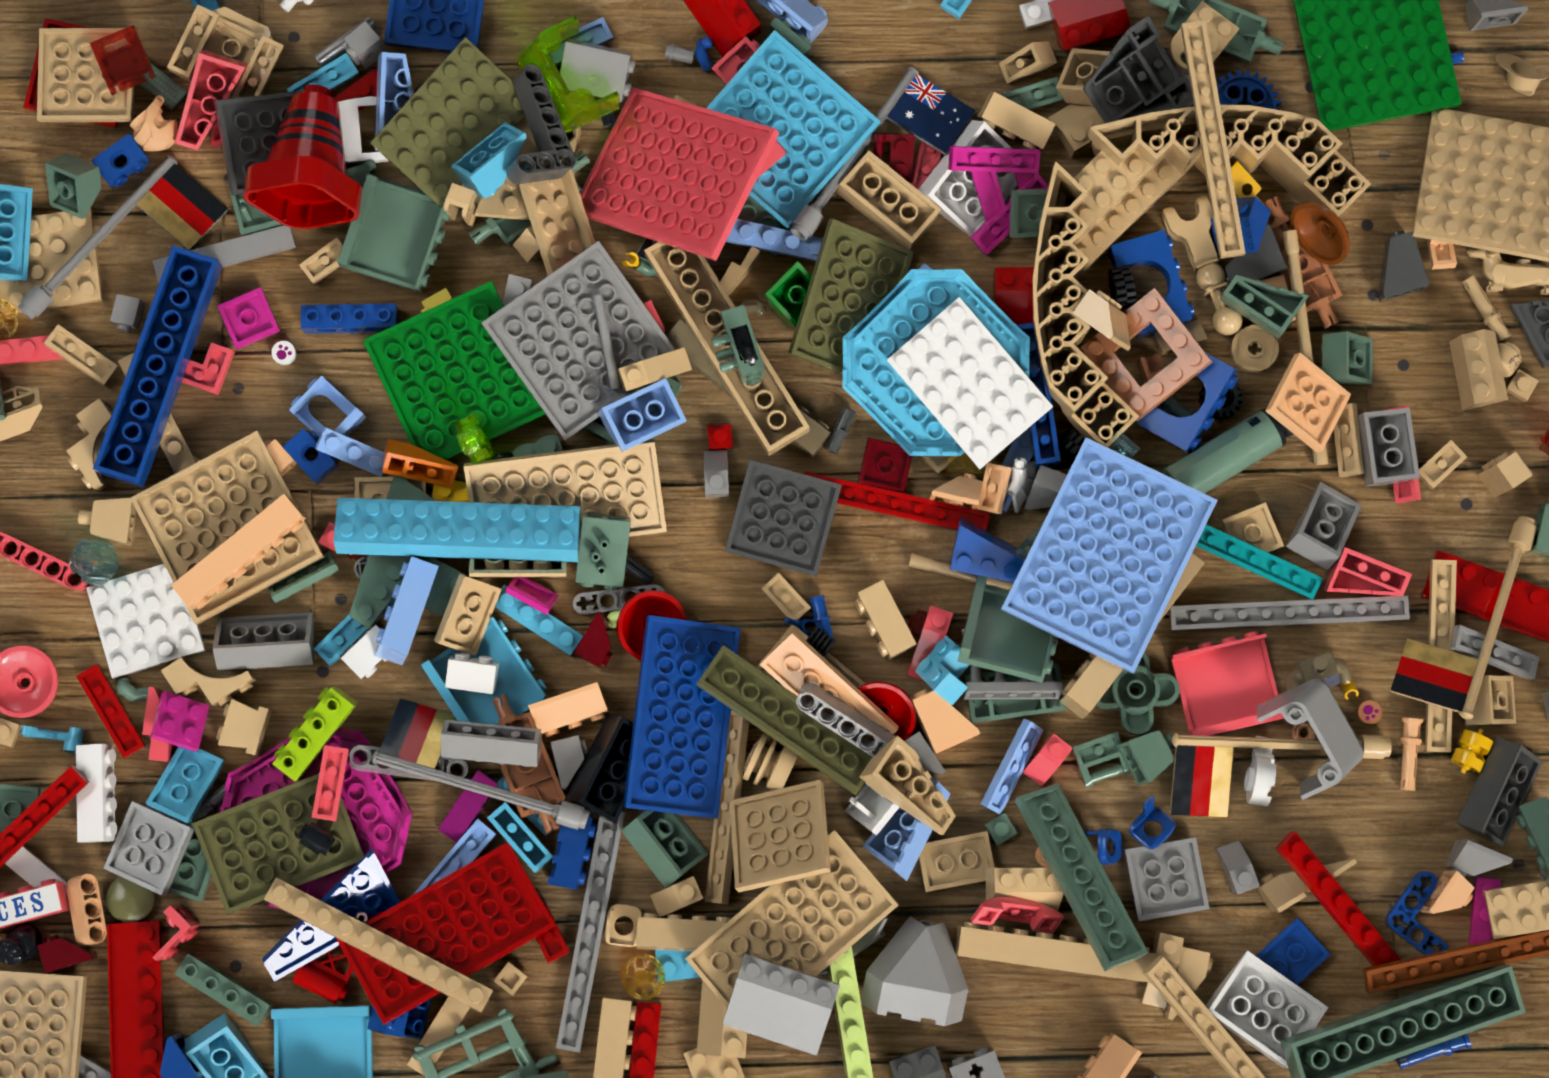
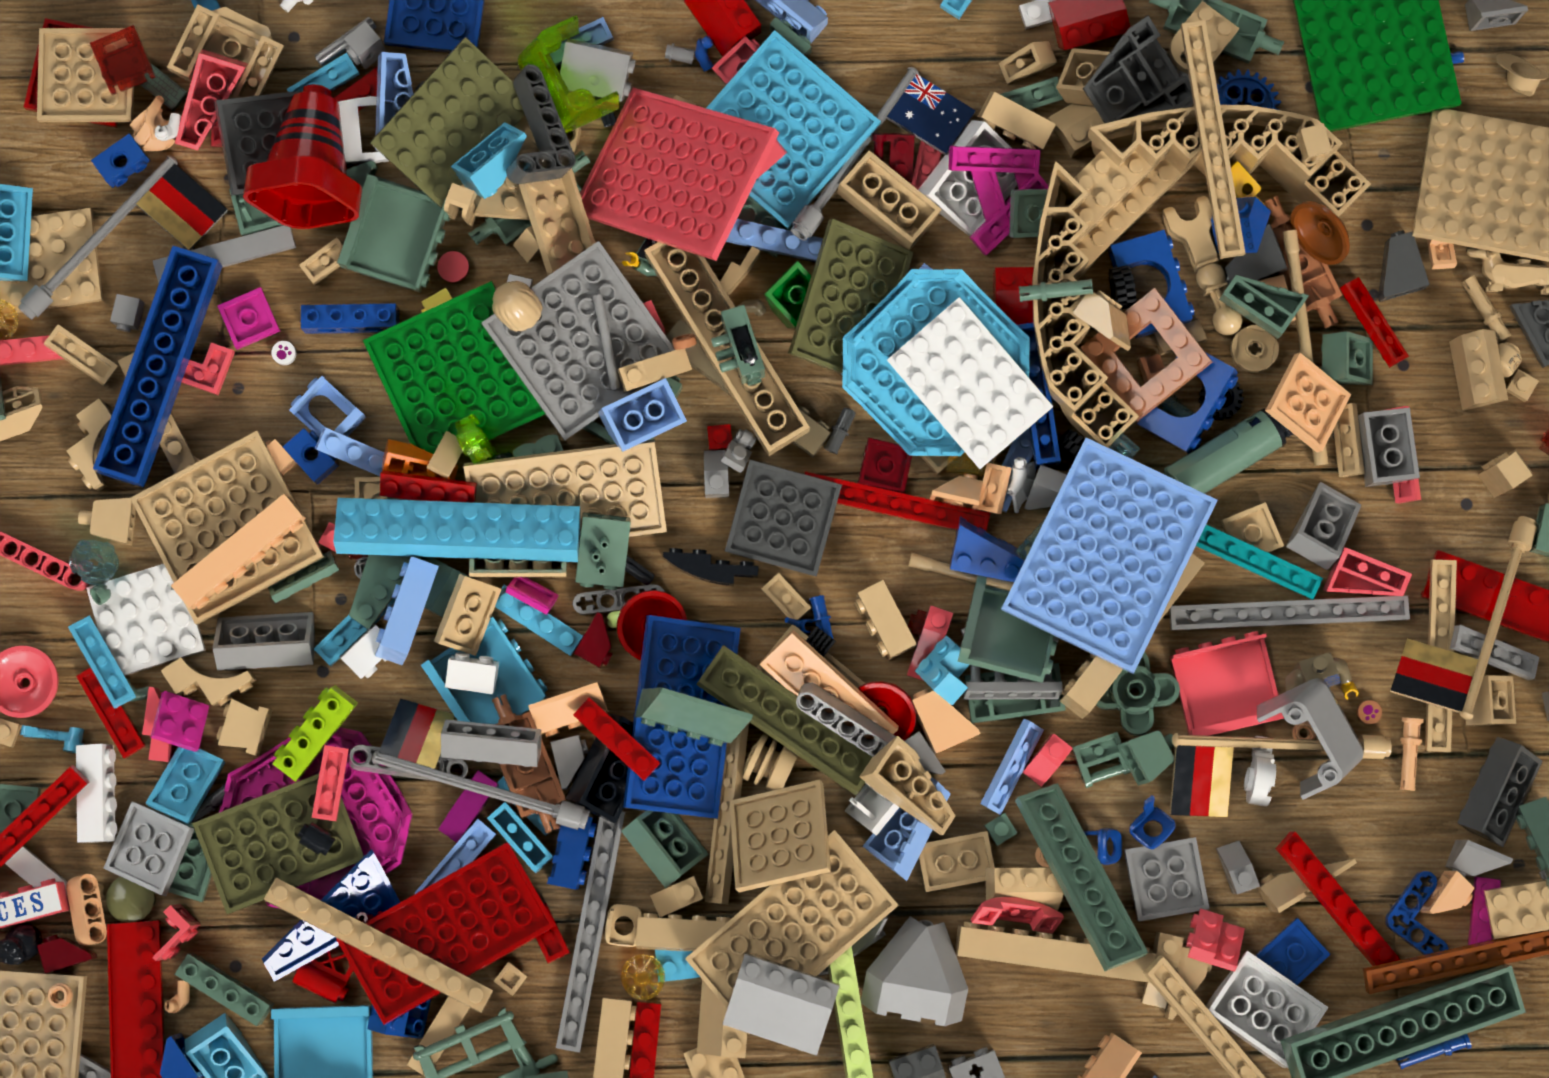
(53, 995): none -> light nougat plate
(72, 184): sand green slope -> none
(100, 593): none -> sand green hinge
(102, 662): none -> medium azure plate
(168, 131): none -> white arm
(180, 1000): none -> light nougat arm
(425, 488): none -> red plate
(445, 456): none -> tan slope
(453, 266): none -> coral piece
(516, 306): none -> tan piece
(616, 739): none -> red plate
(684, 341): none -> nougat tile
(691, 715): none -> sand green slope
(699, 566): none -> black slope
(738, 451): none -> light grey plate
(1055, 290): none -> sand green pin
(1214, 940): none -> coral plate
(1314, 143): none -> tan brick
(1374, 322): none -> red plate
(1441, 464): tan plate -> none
(1473, 748): yellow wheel -> none

